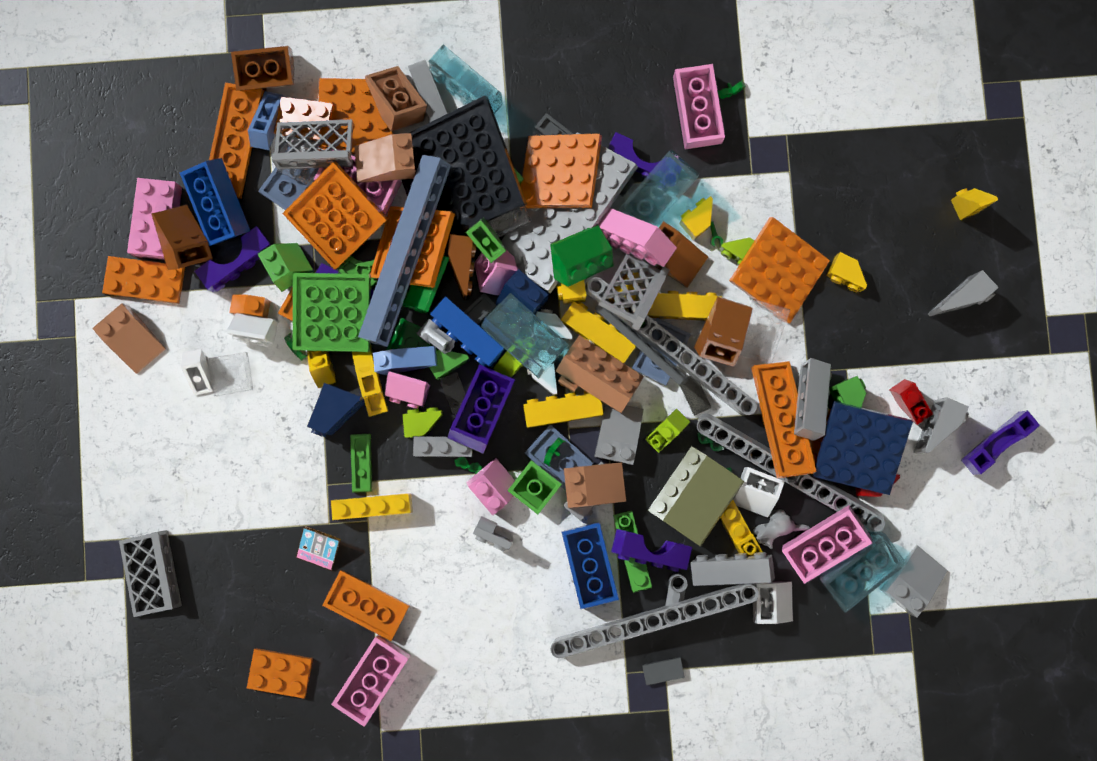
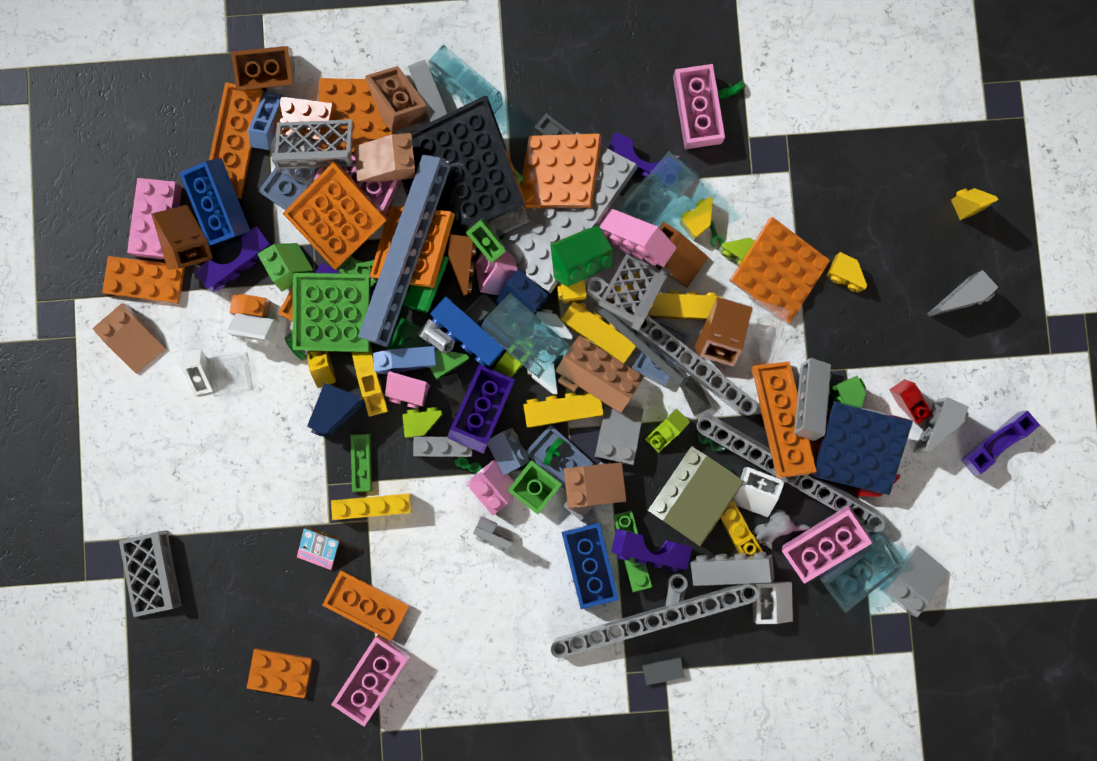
(508, 451): none -> sand blue brick

